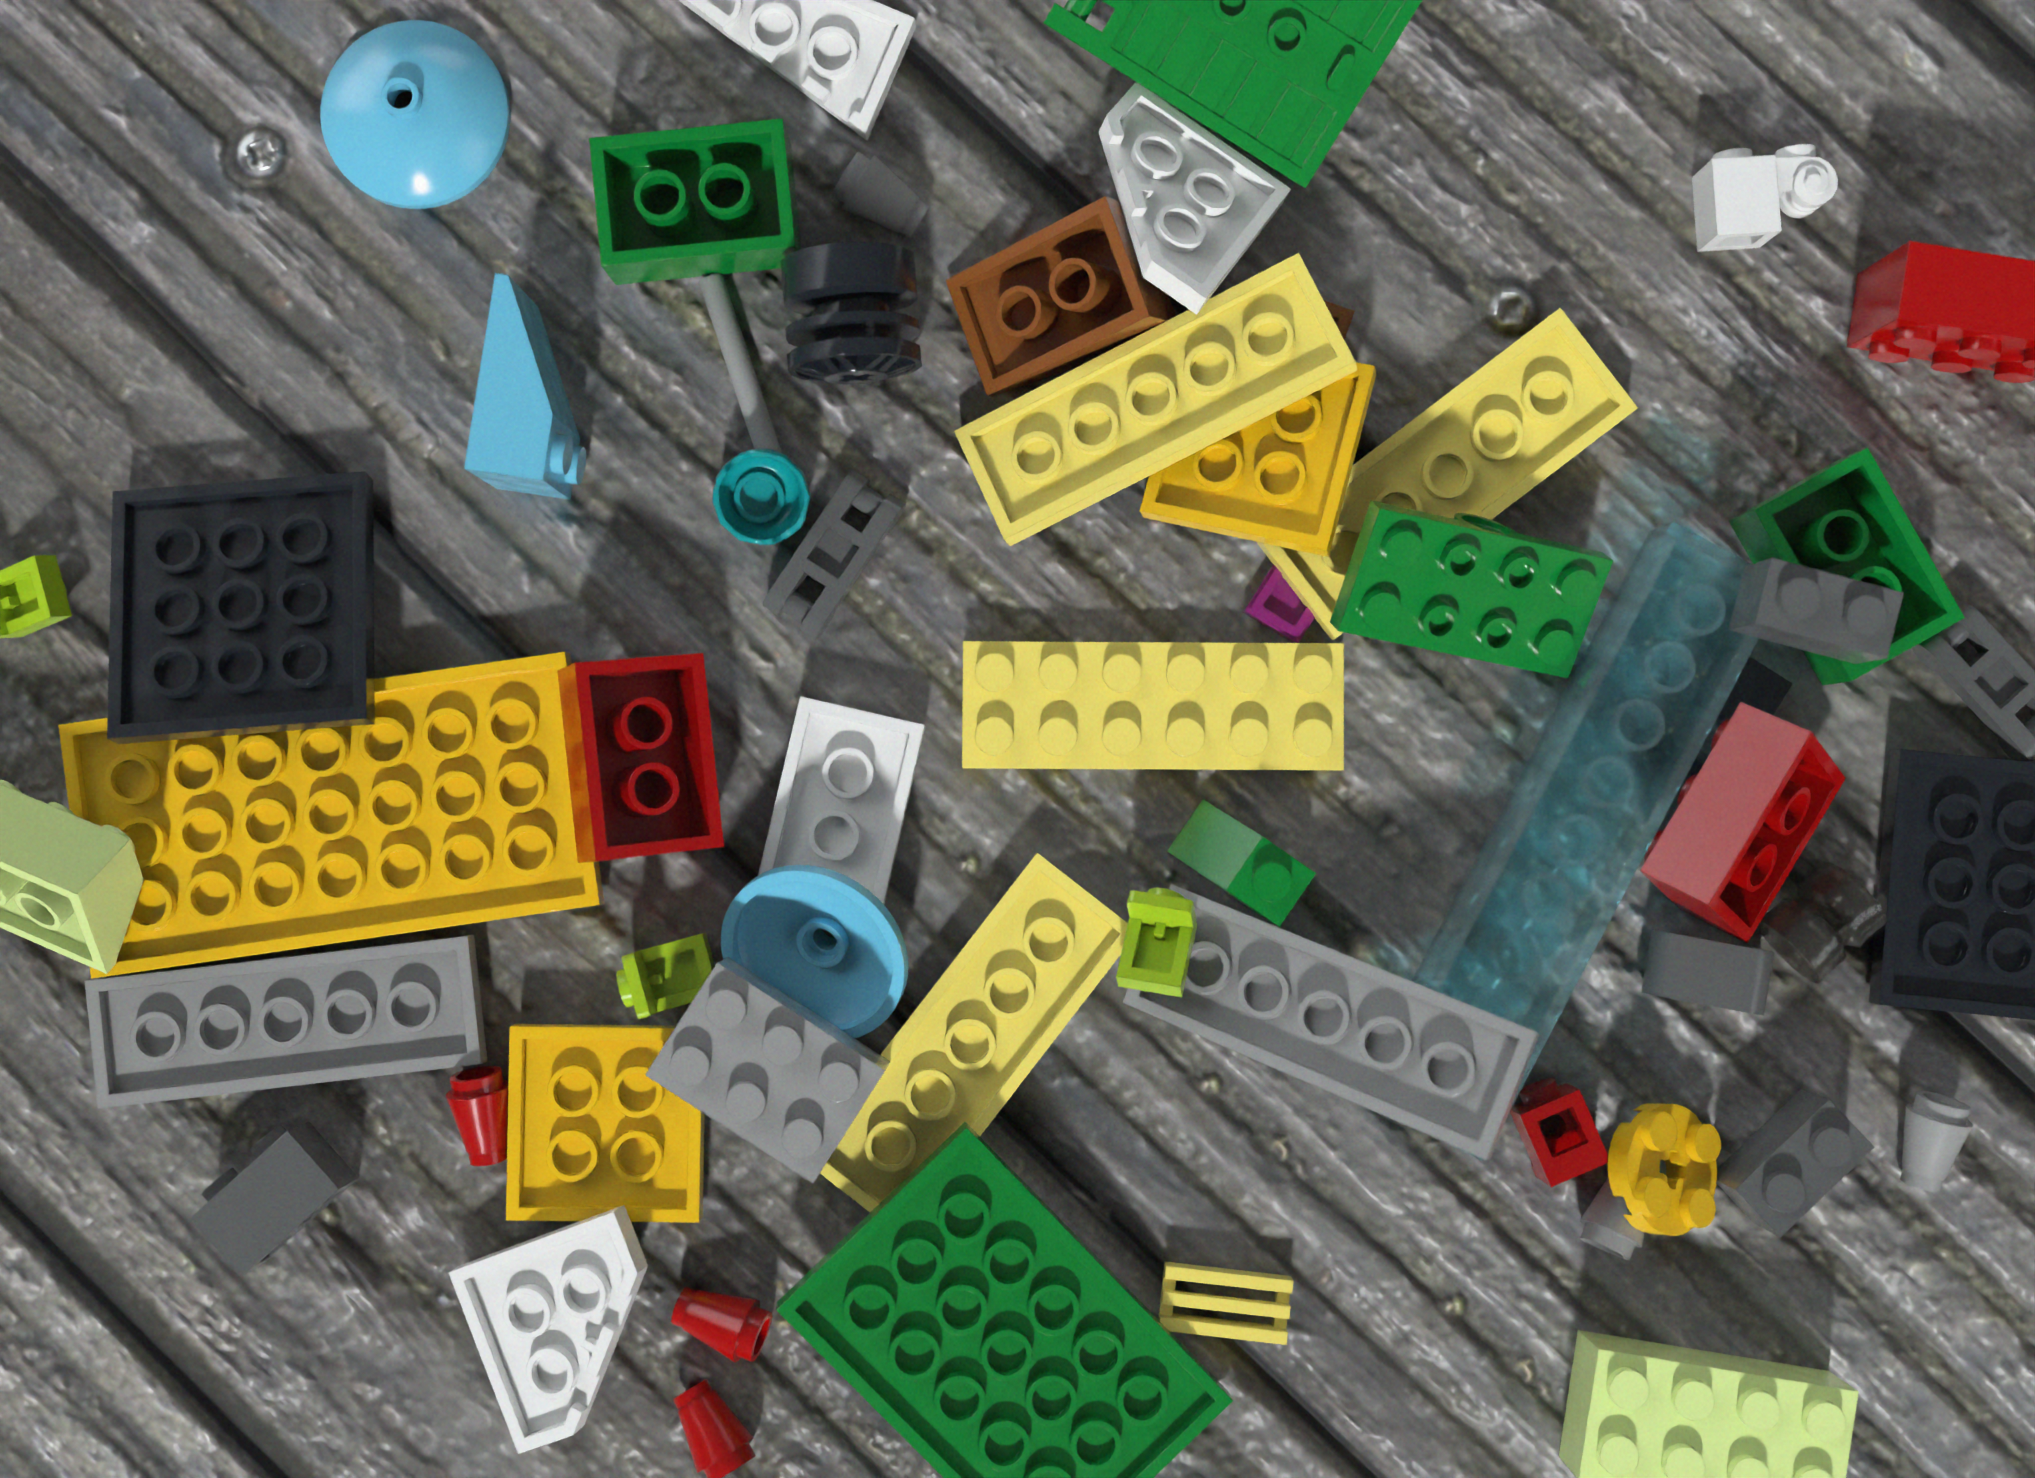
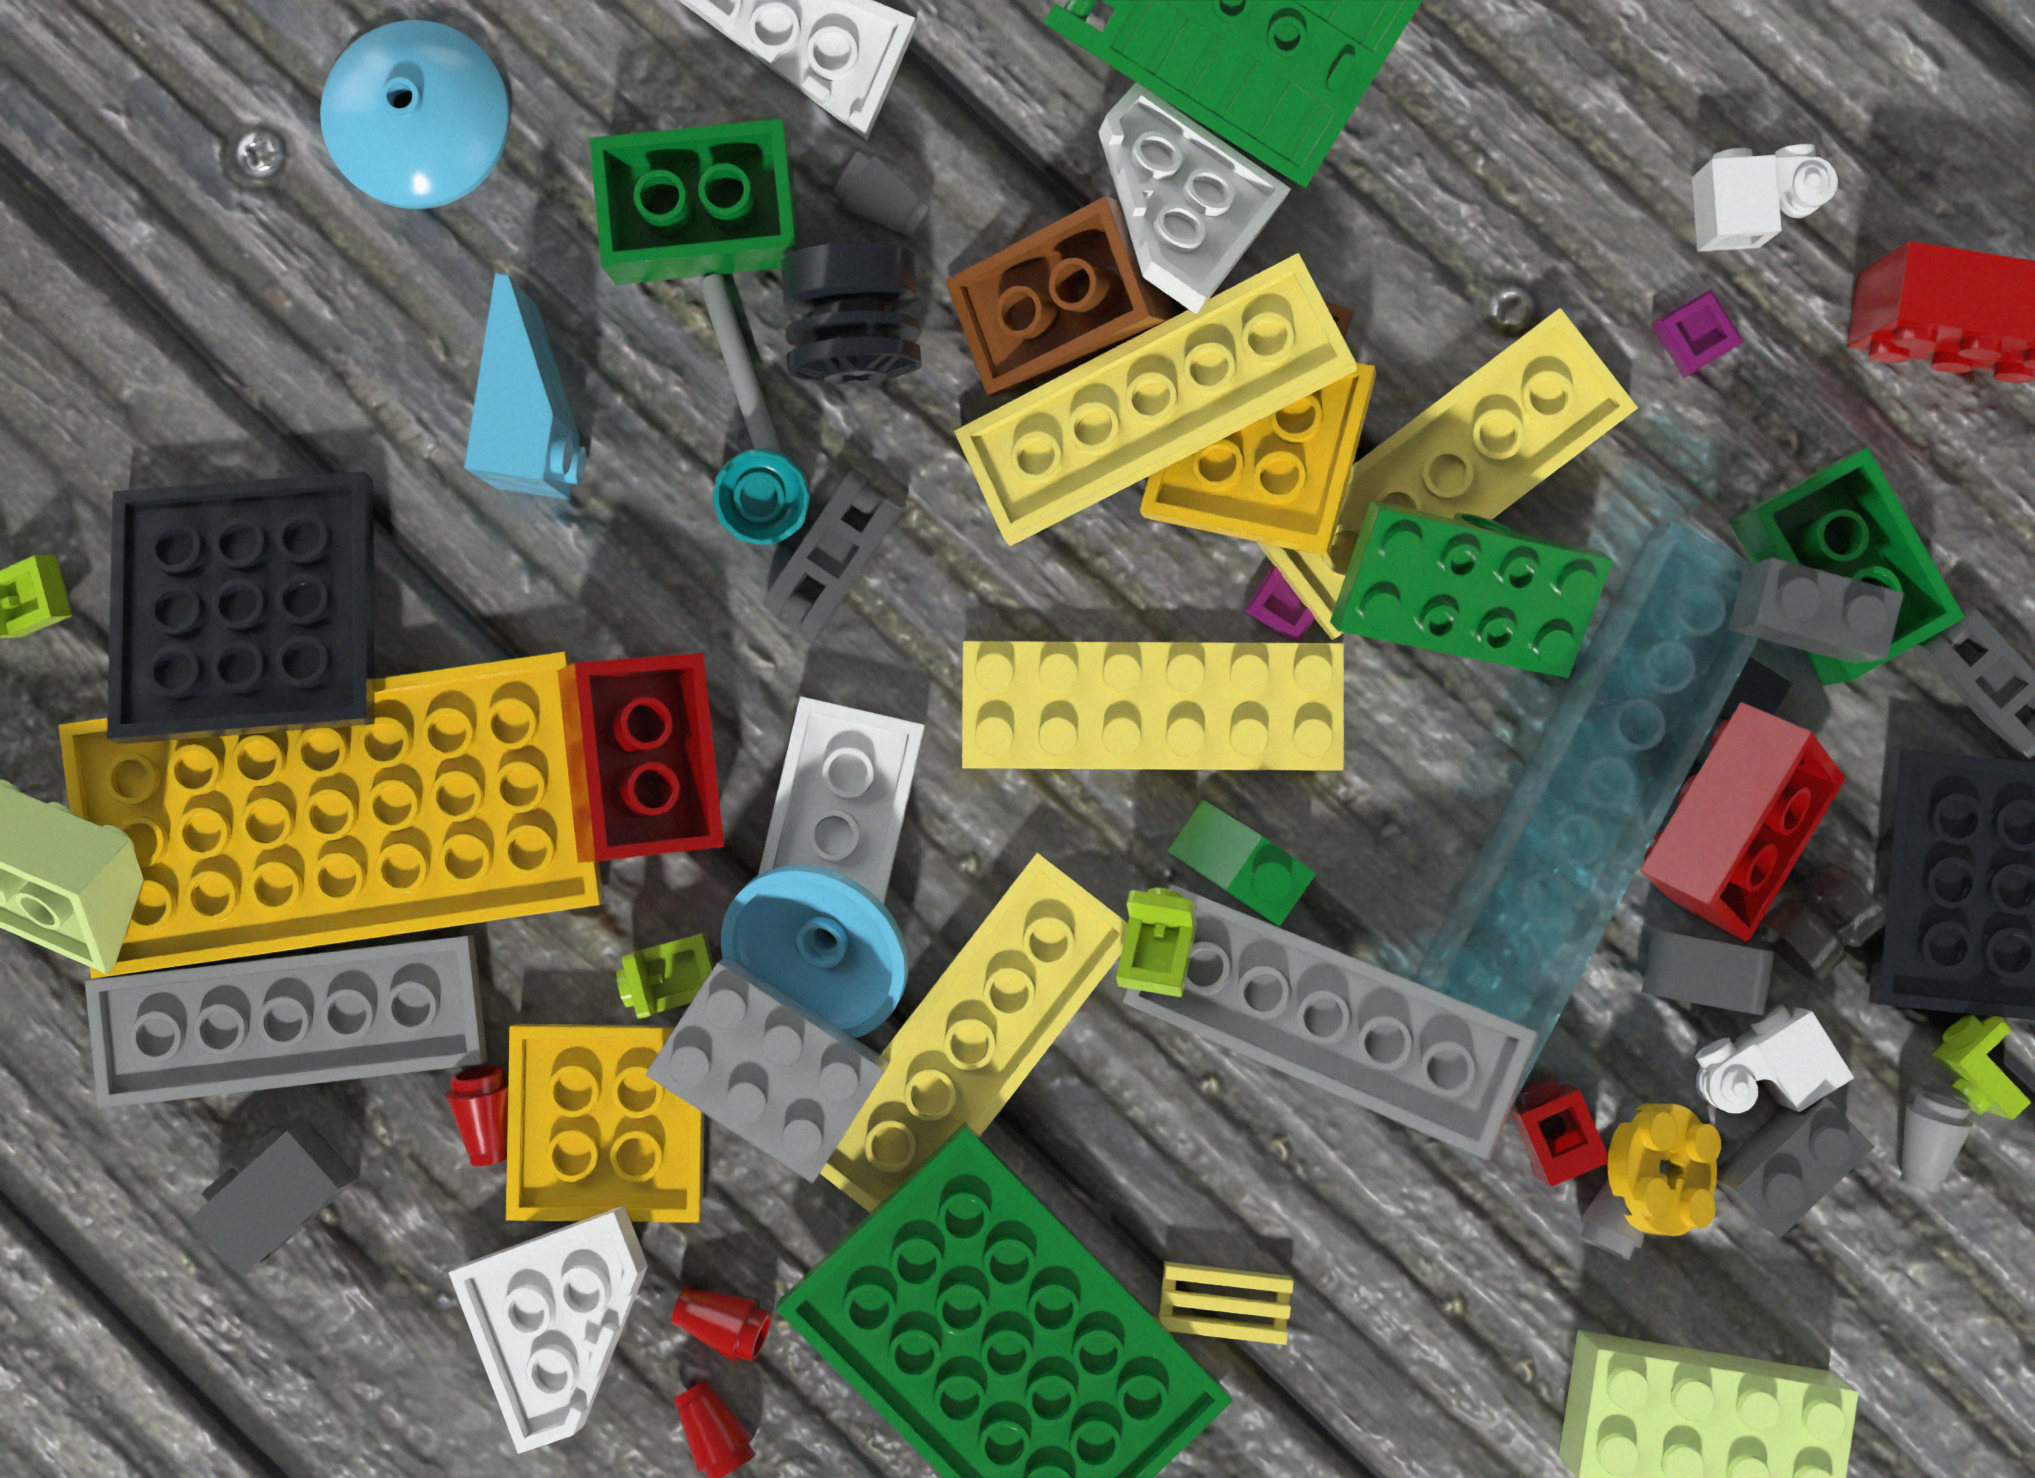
(1697, 333): none -> magenta tile
(1782, 1050): none -> white brick
(1975, 1074): none -> lime bracket

